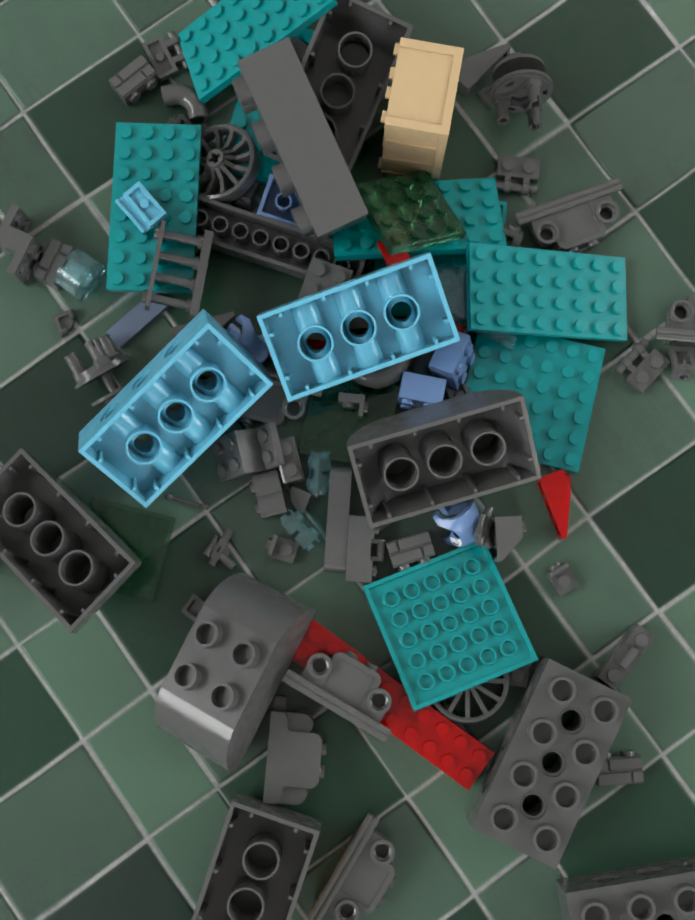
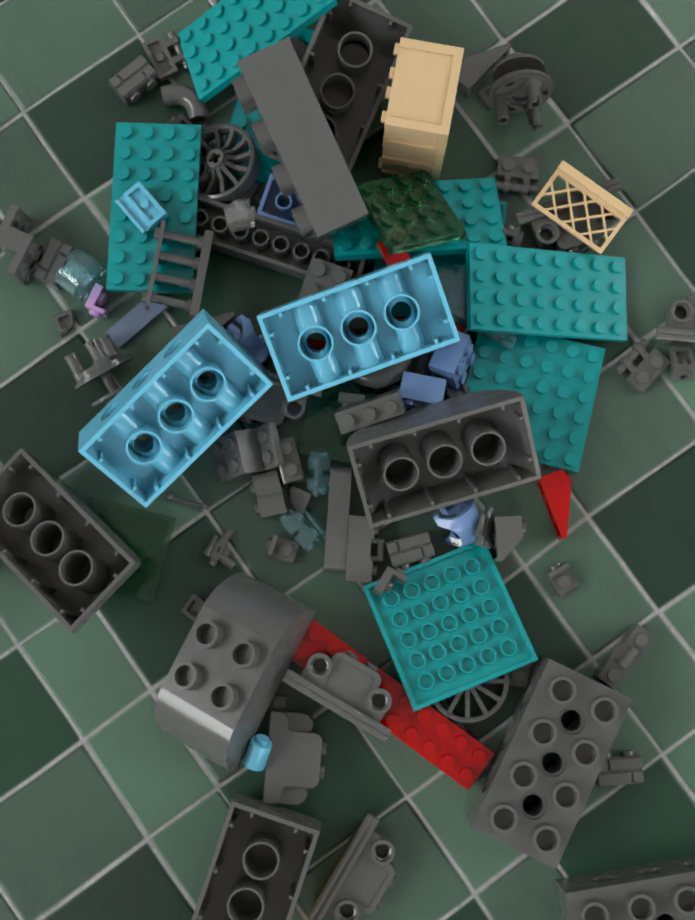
(95, 300): none -> lavender bracket
(240, 215): none -> clear brick
(257, 752): none -> medium azure brick
(370, 411): none -> dark grey brick
(385, 583): none -> dark grey bracket
(592, 191): none -> tan fence

